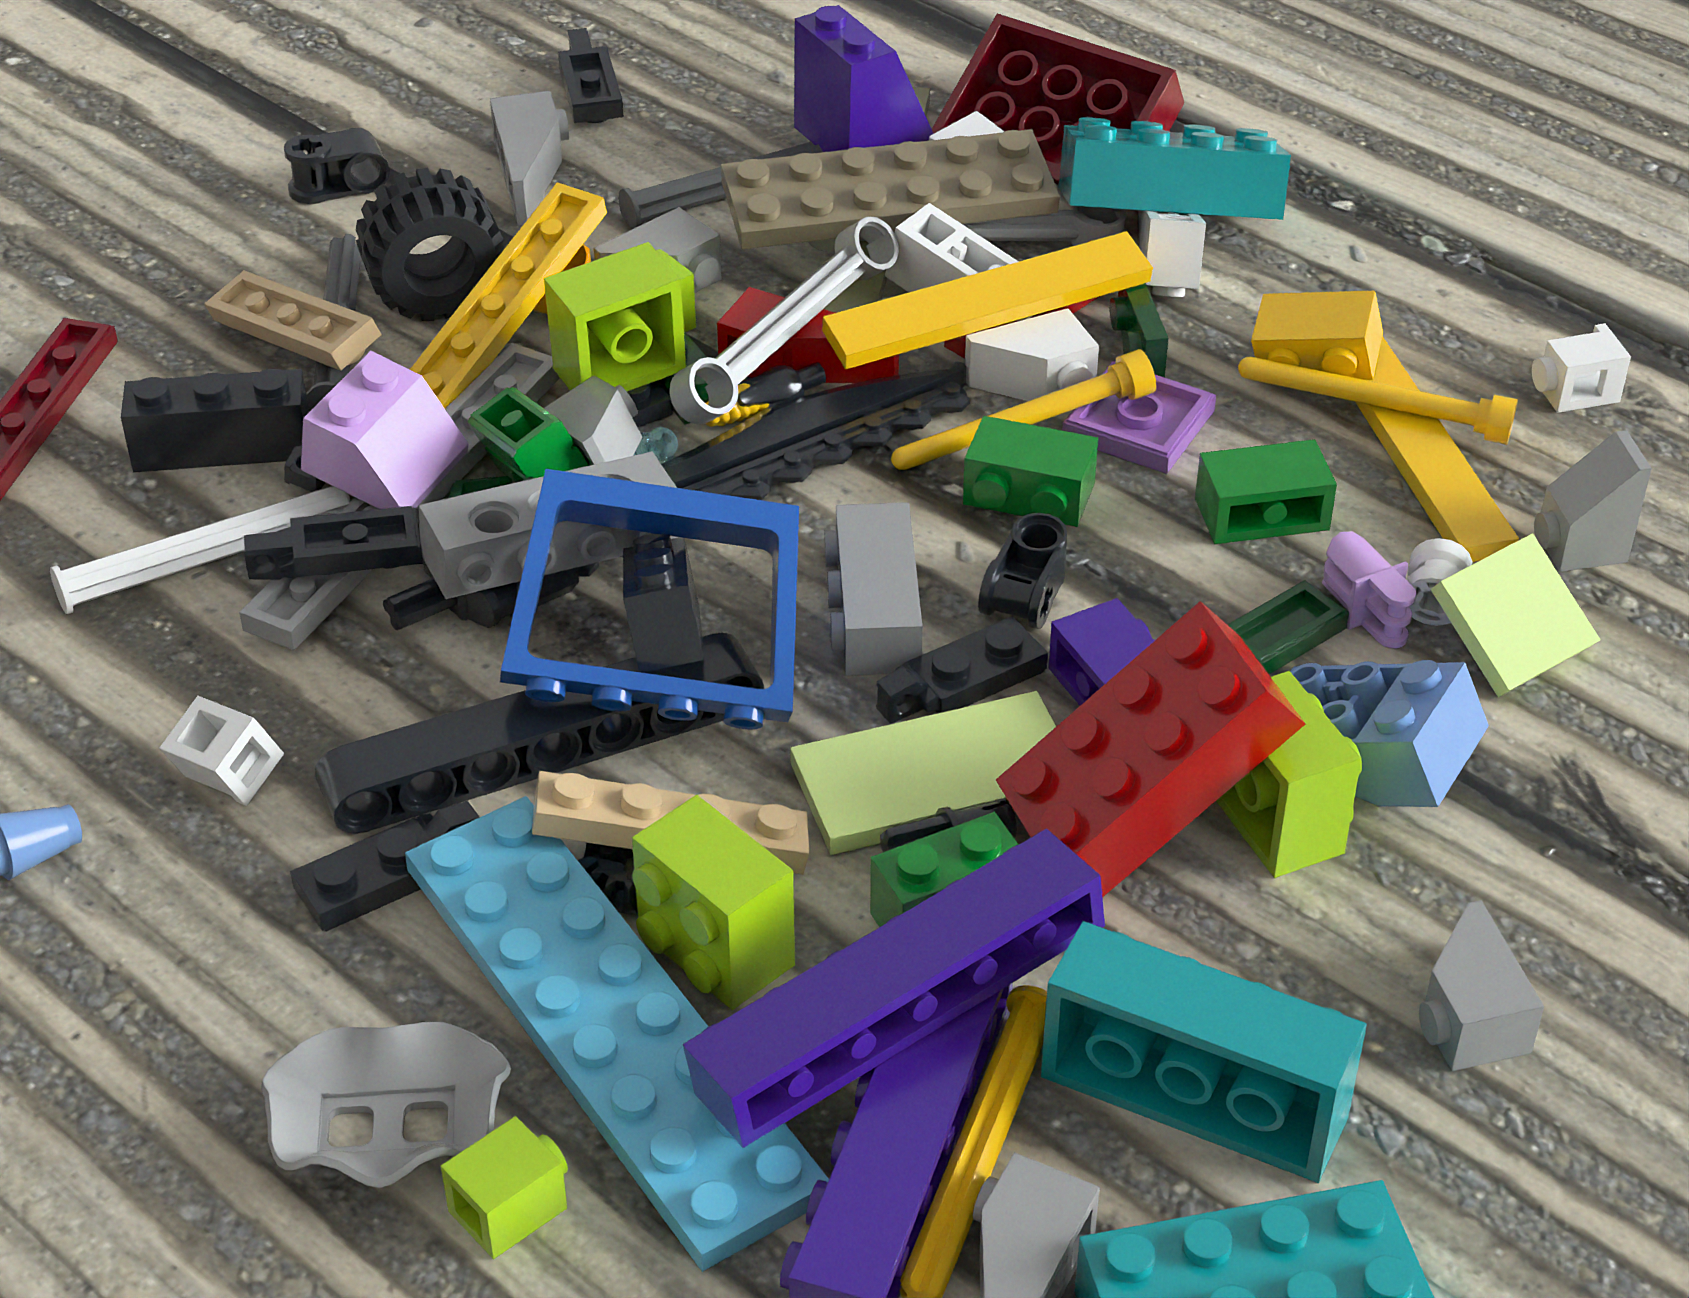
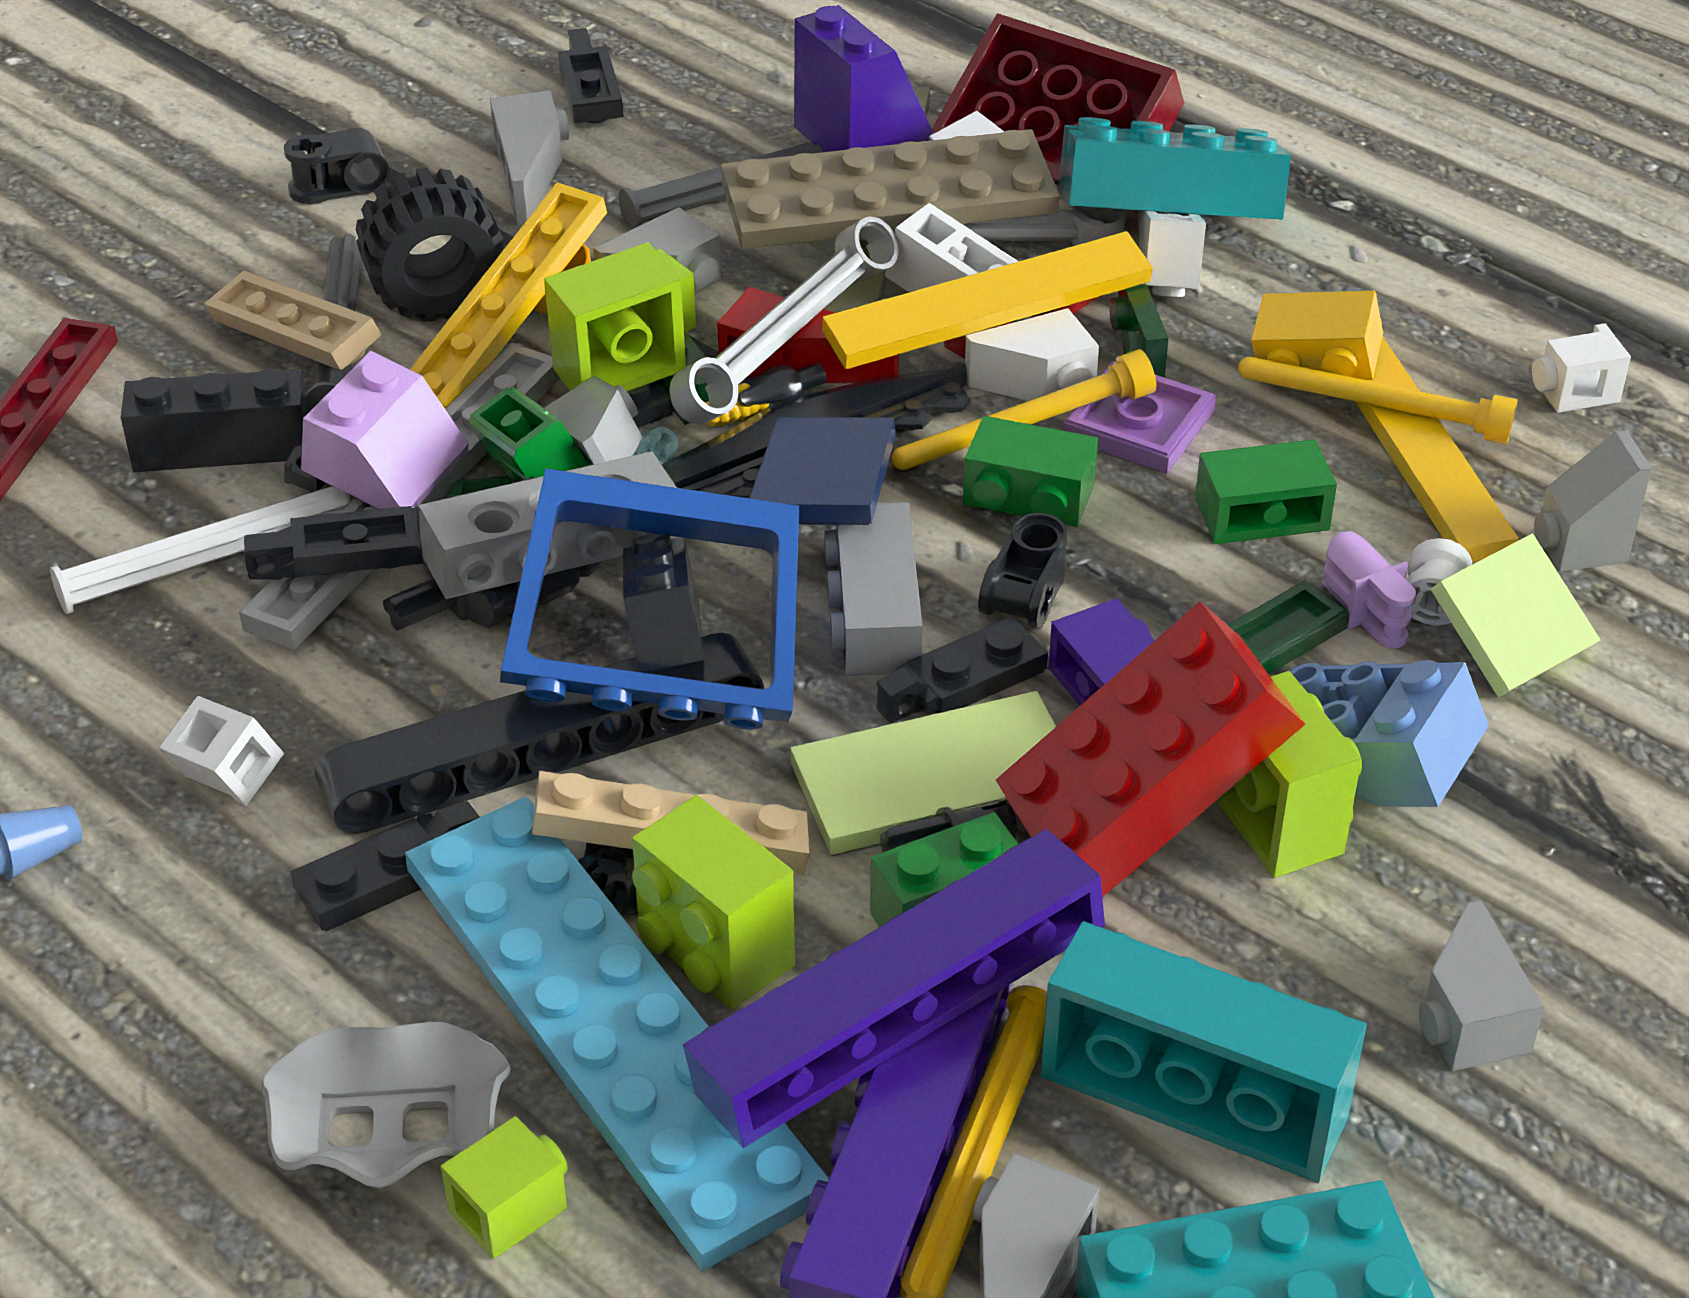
(827, 467): none -> dark blue tile

